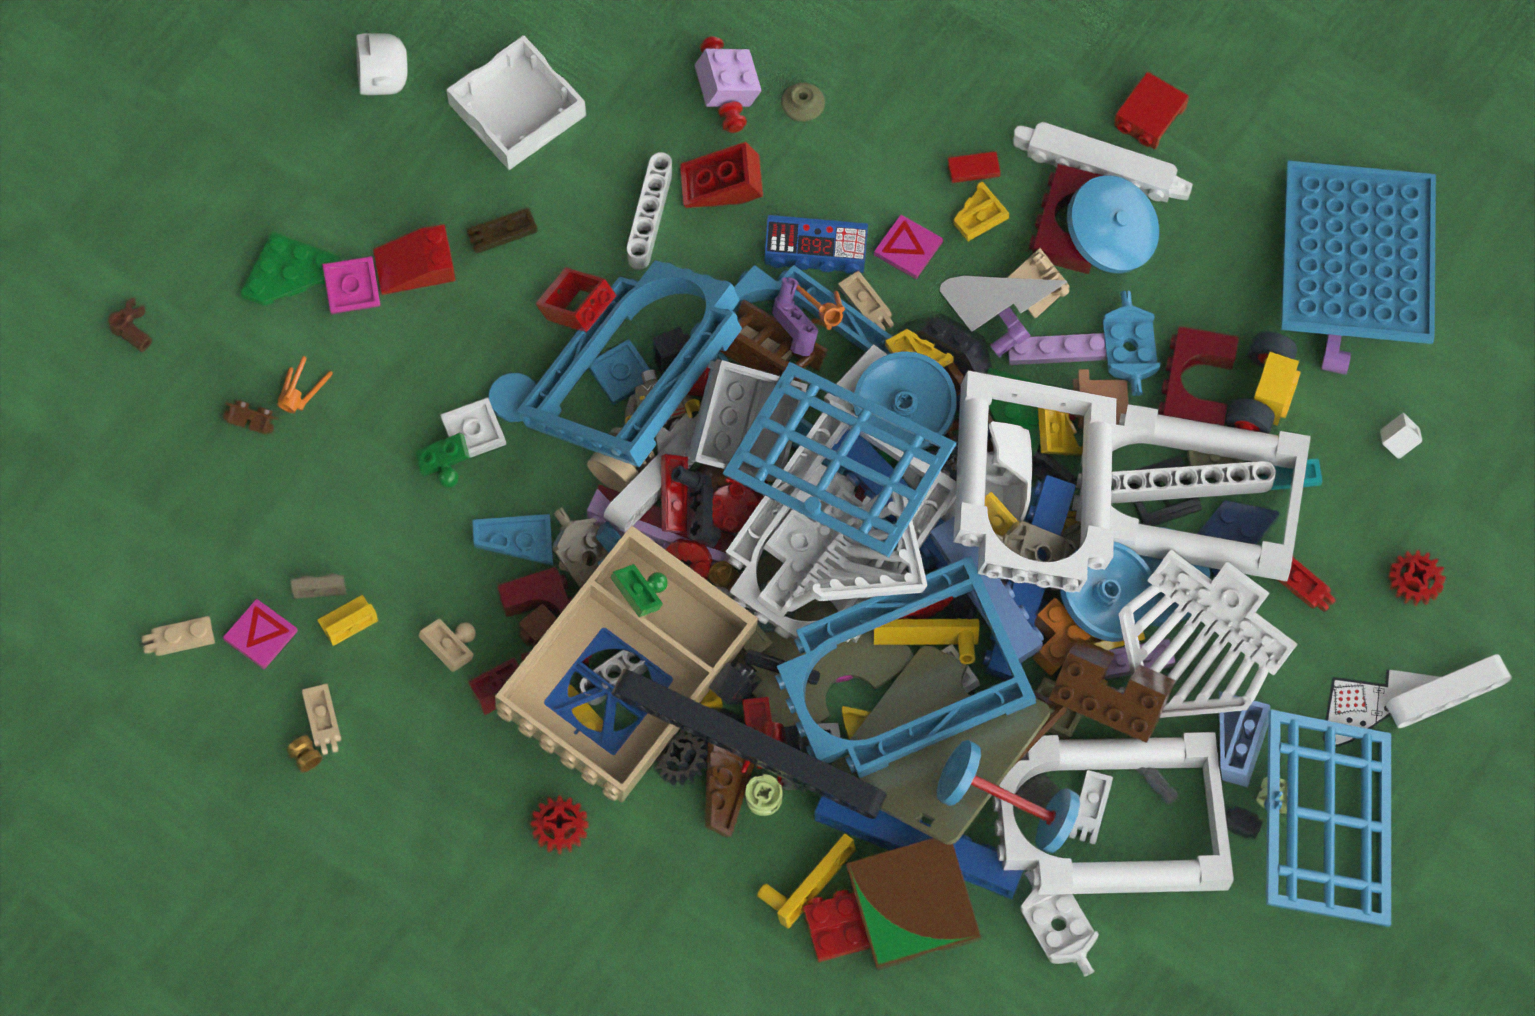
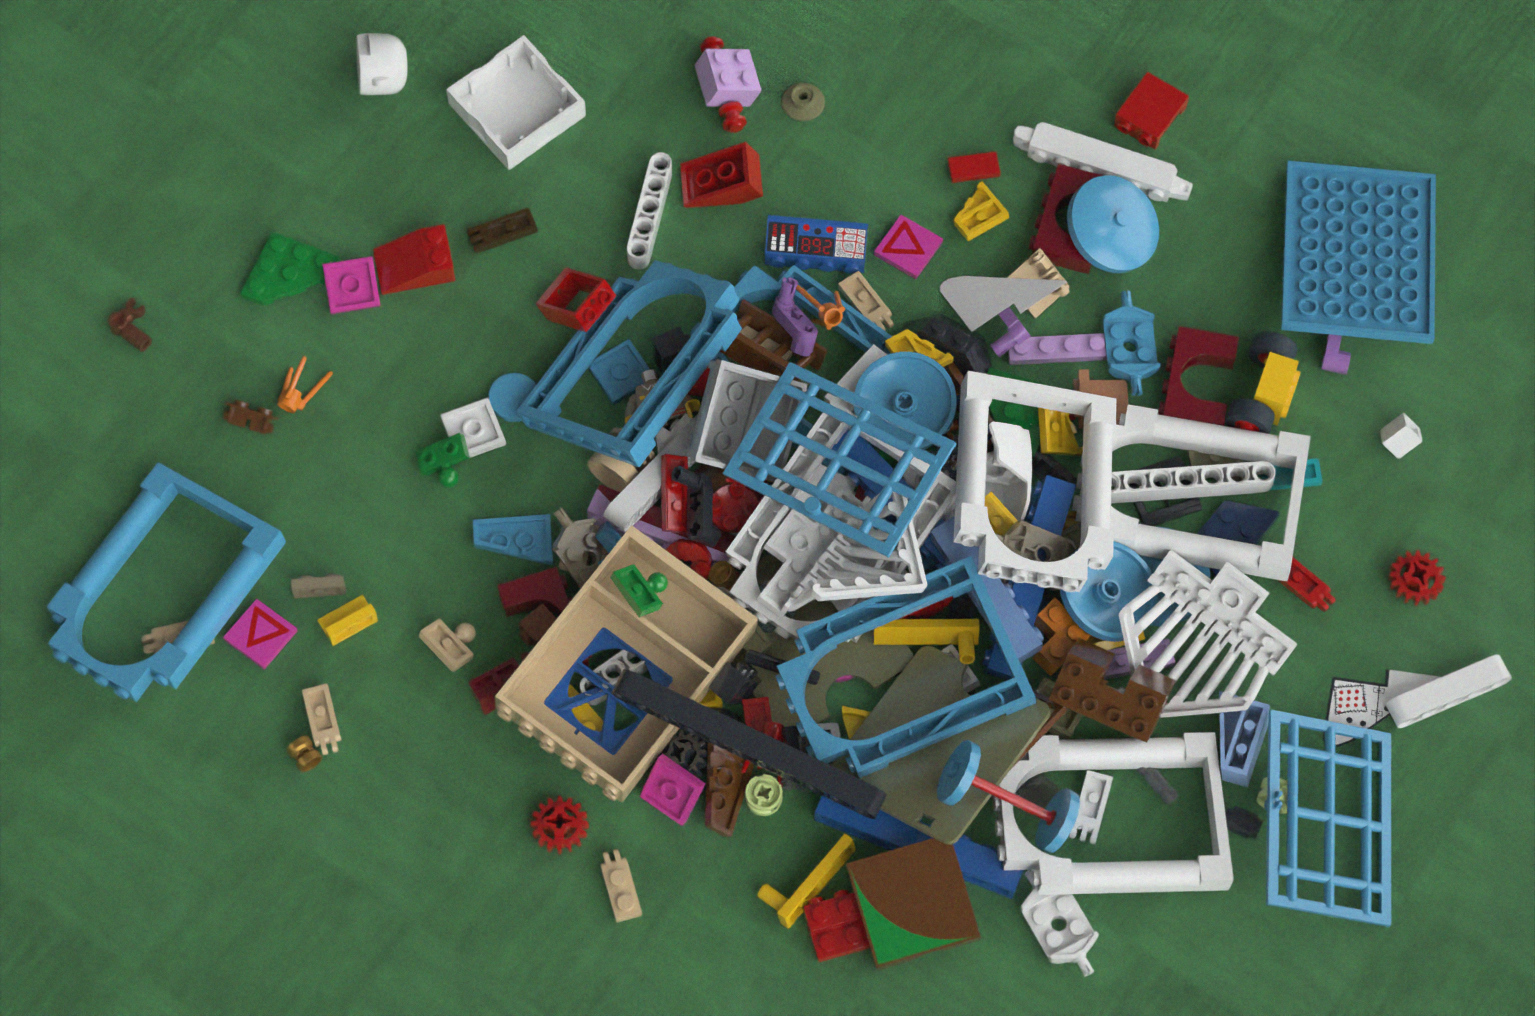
(173, 660): none -> dark azure door
(620, 887): none -> tan hinge
(672, 789): none -> dark pink tile

